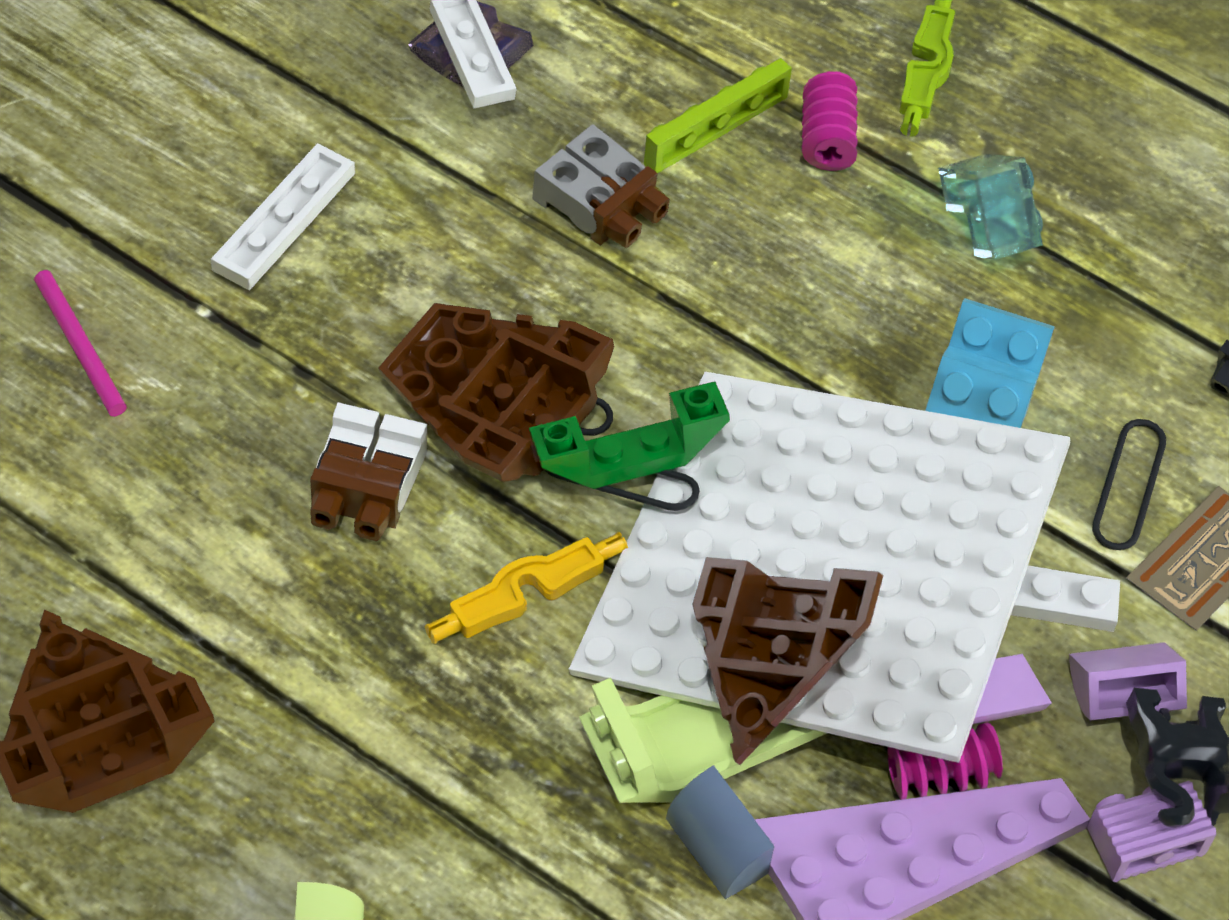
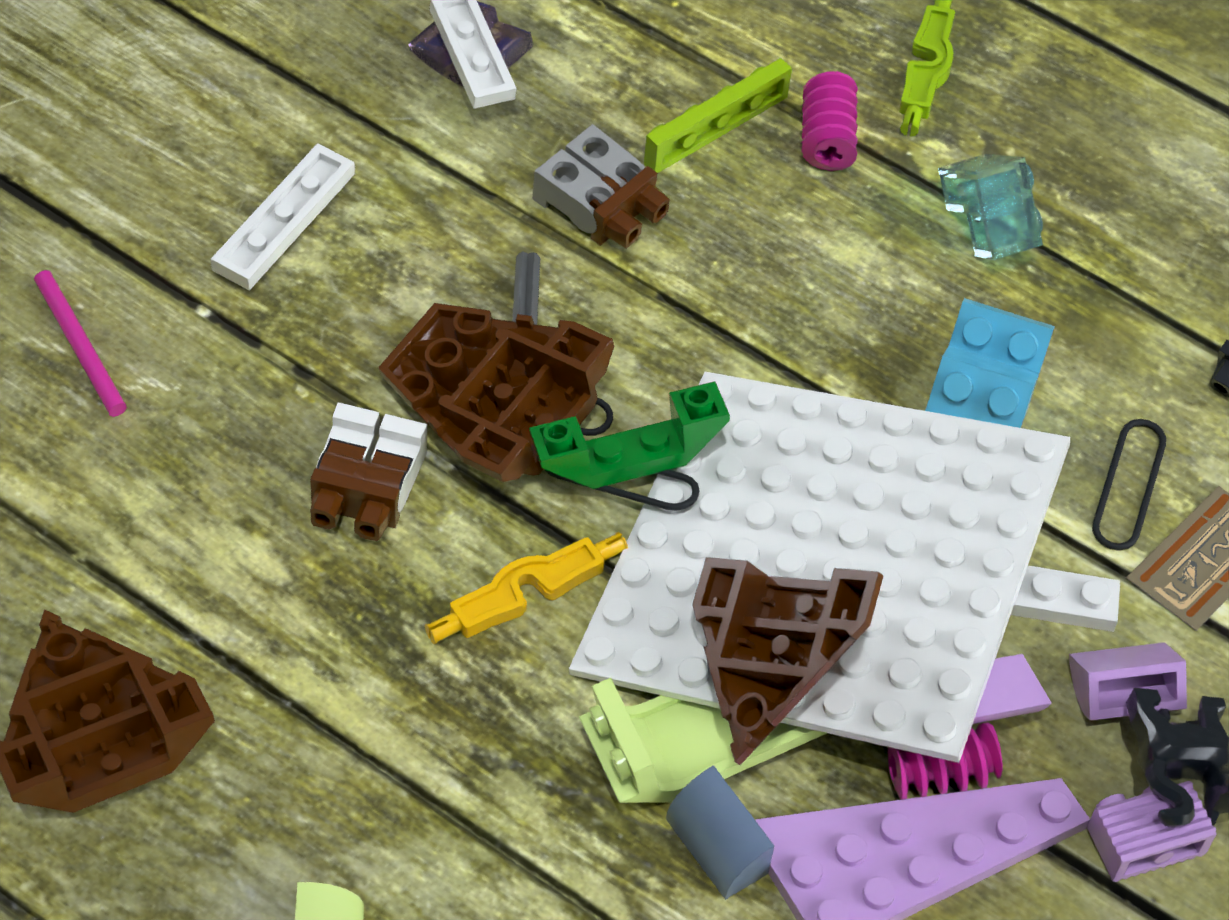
(526, 285): none -> dark grey axle

